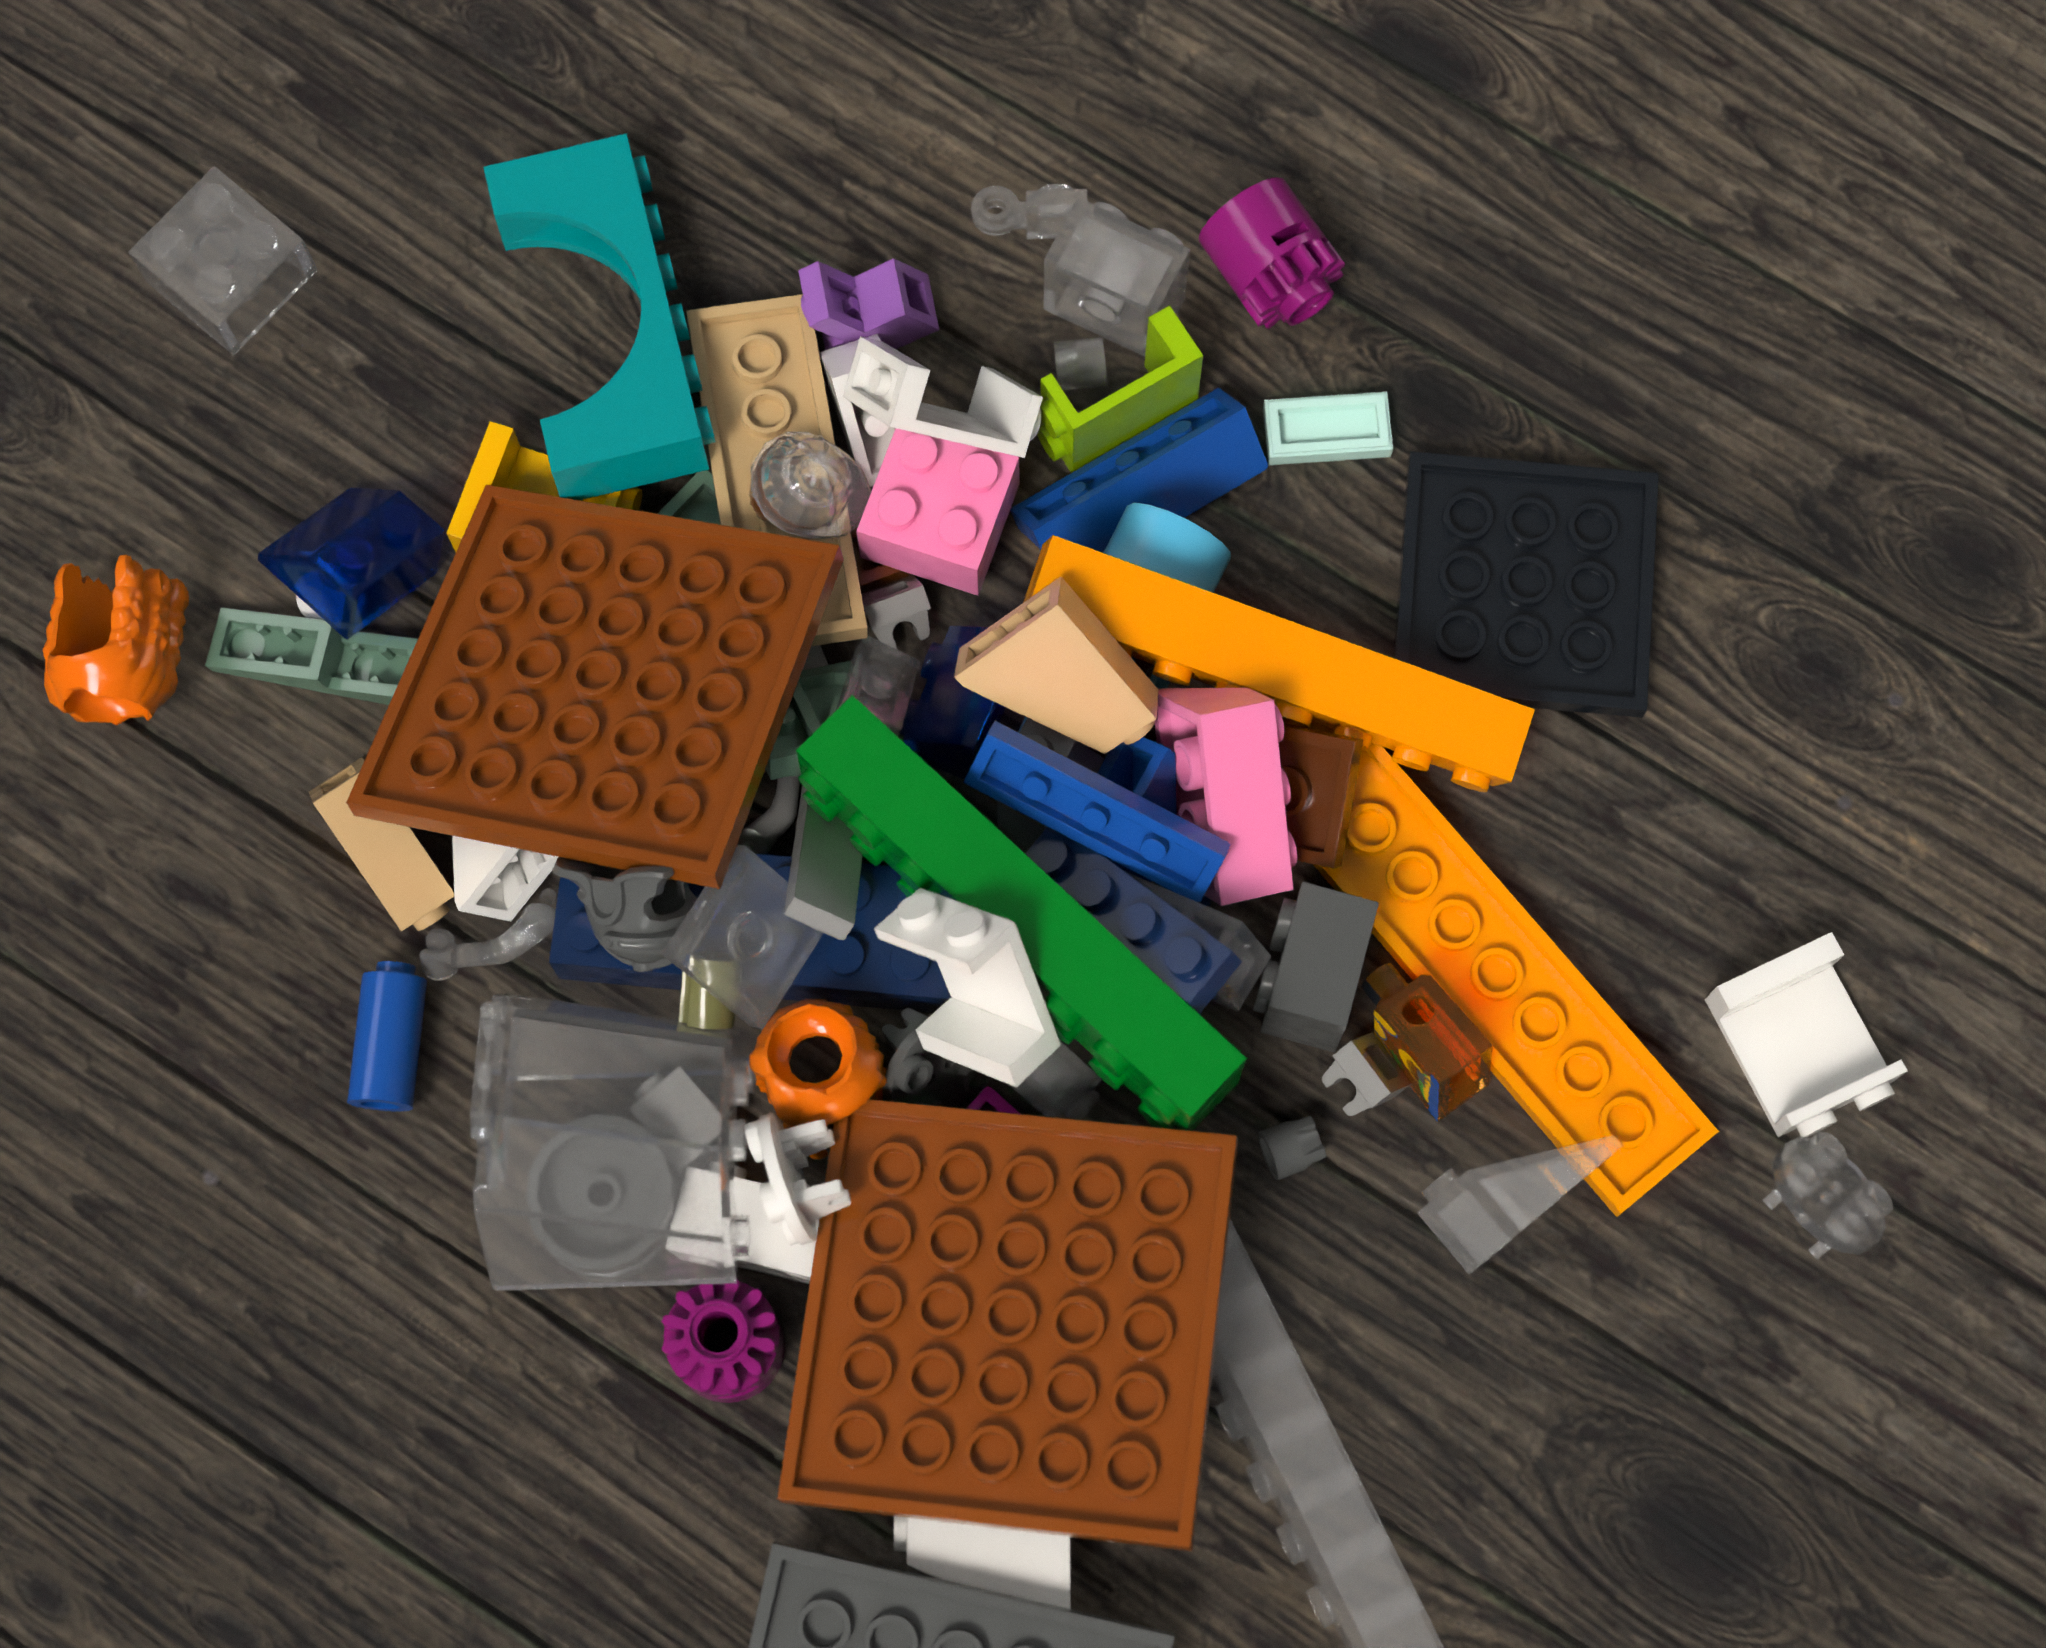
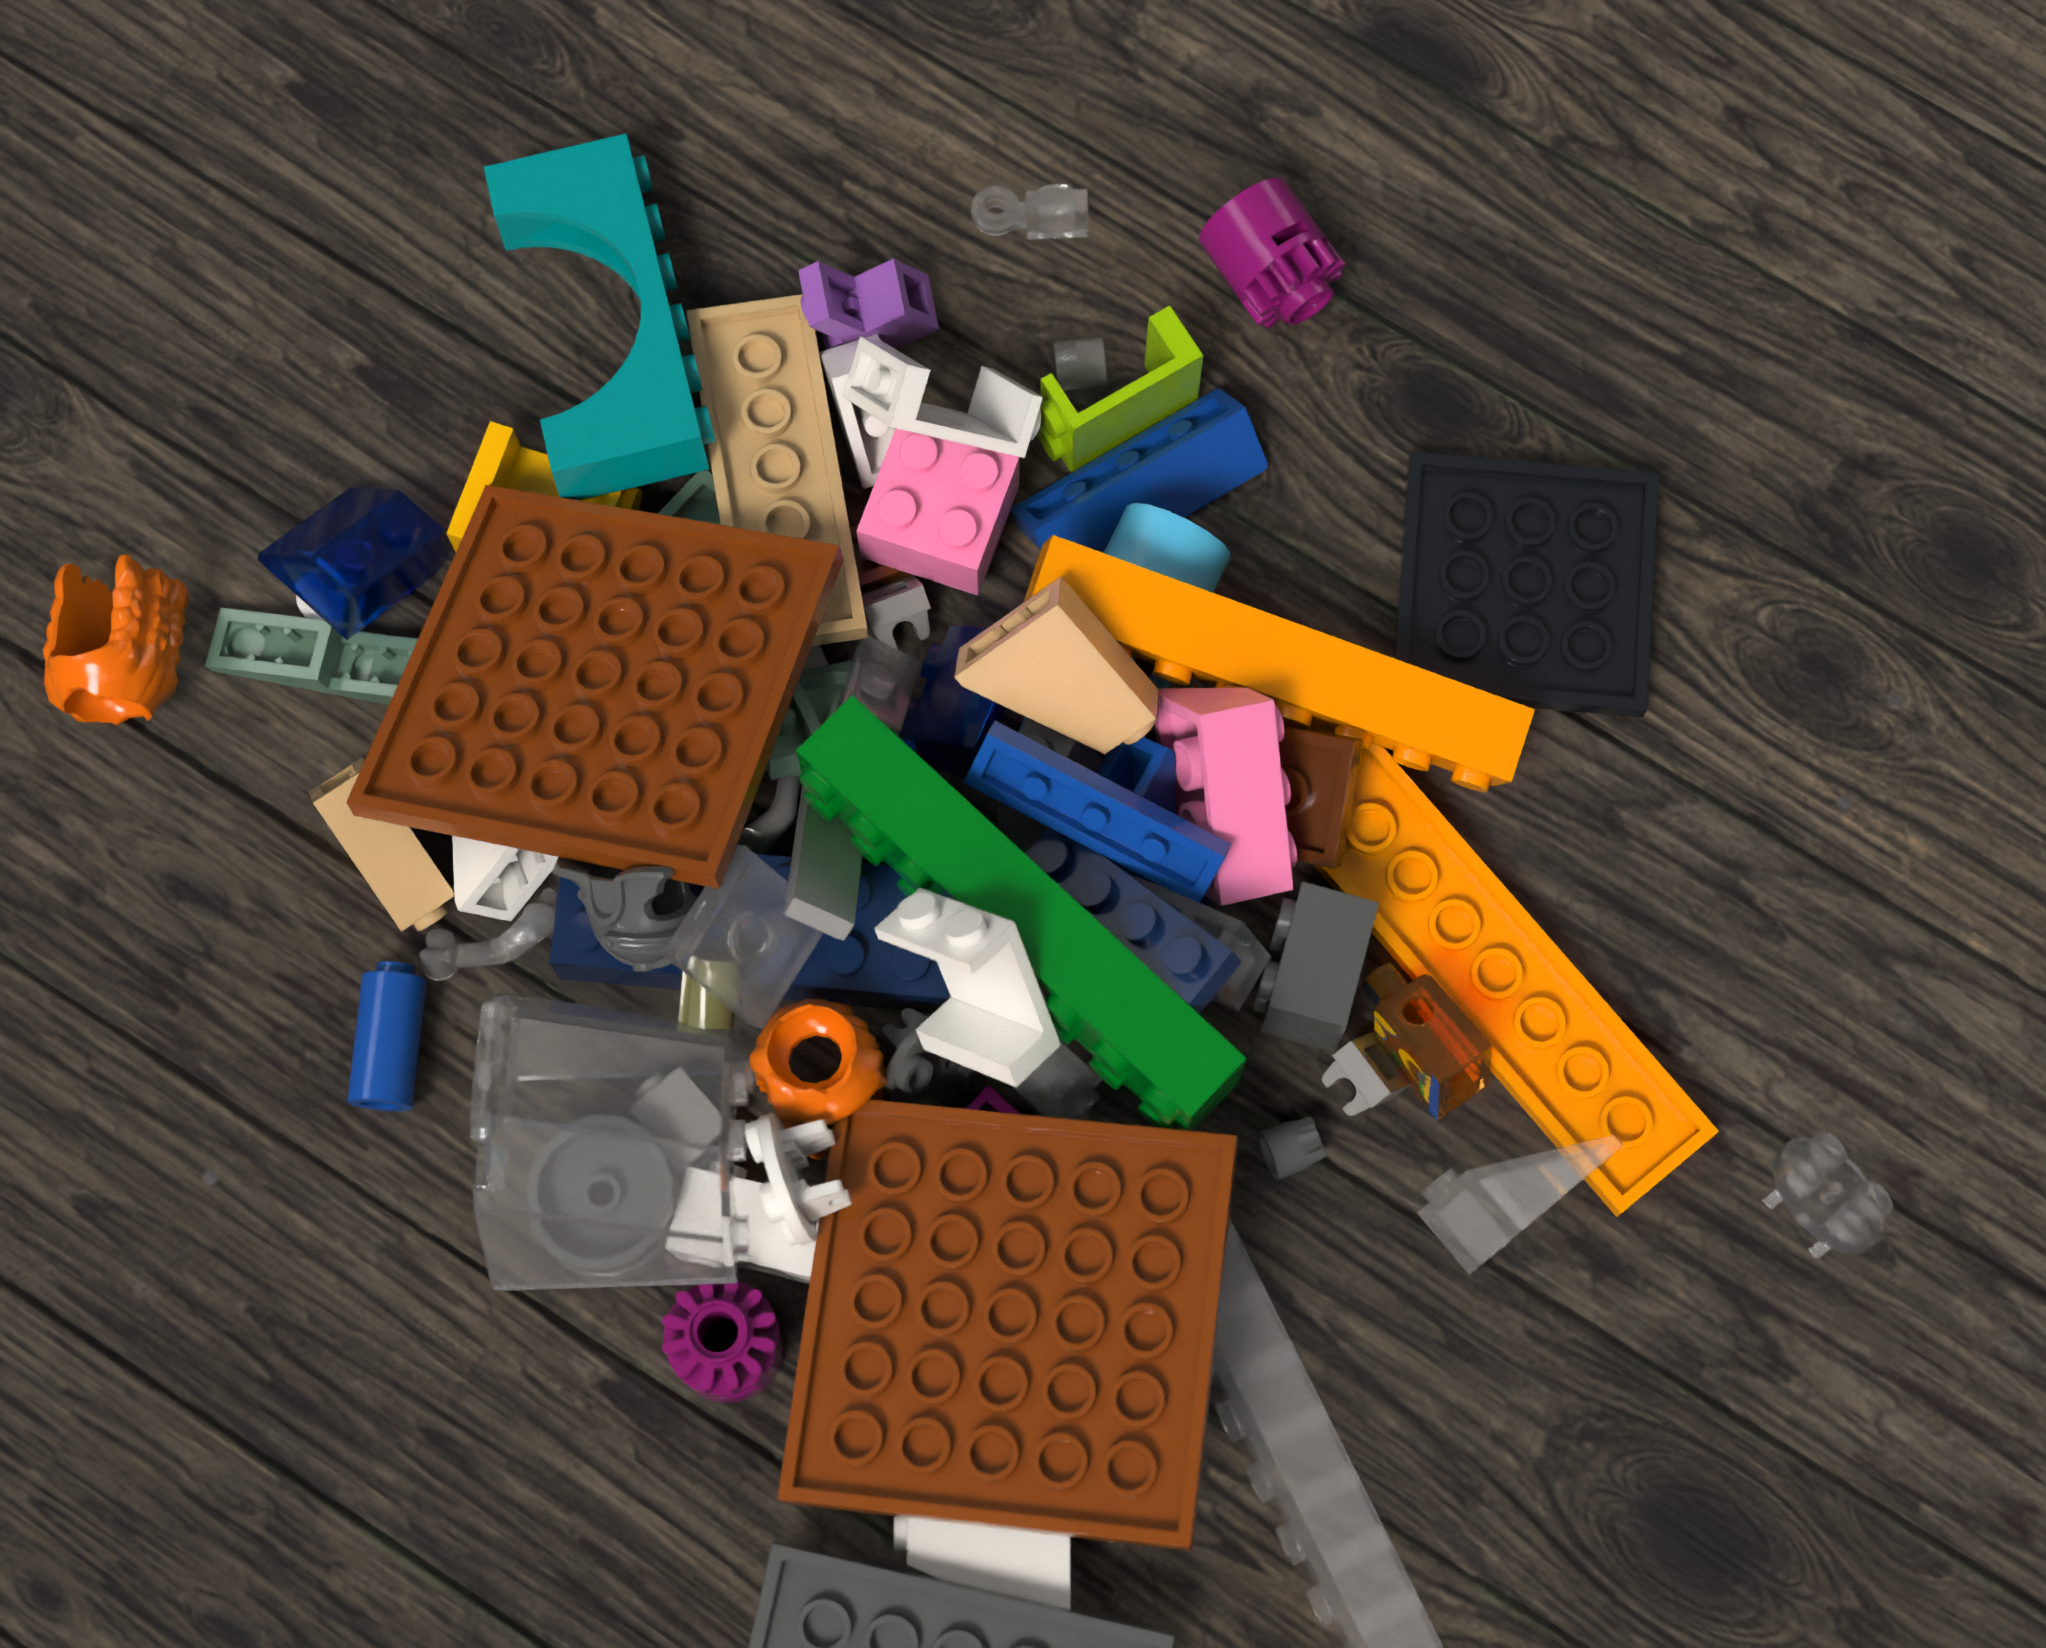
(223, 260): clear brick -> none
(808, 486): clear piece -> none
(1113, 273): clear brick -> none
(1327, 428): light aqua tile -> none
(1802, 1039): white panel -> none

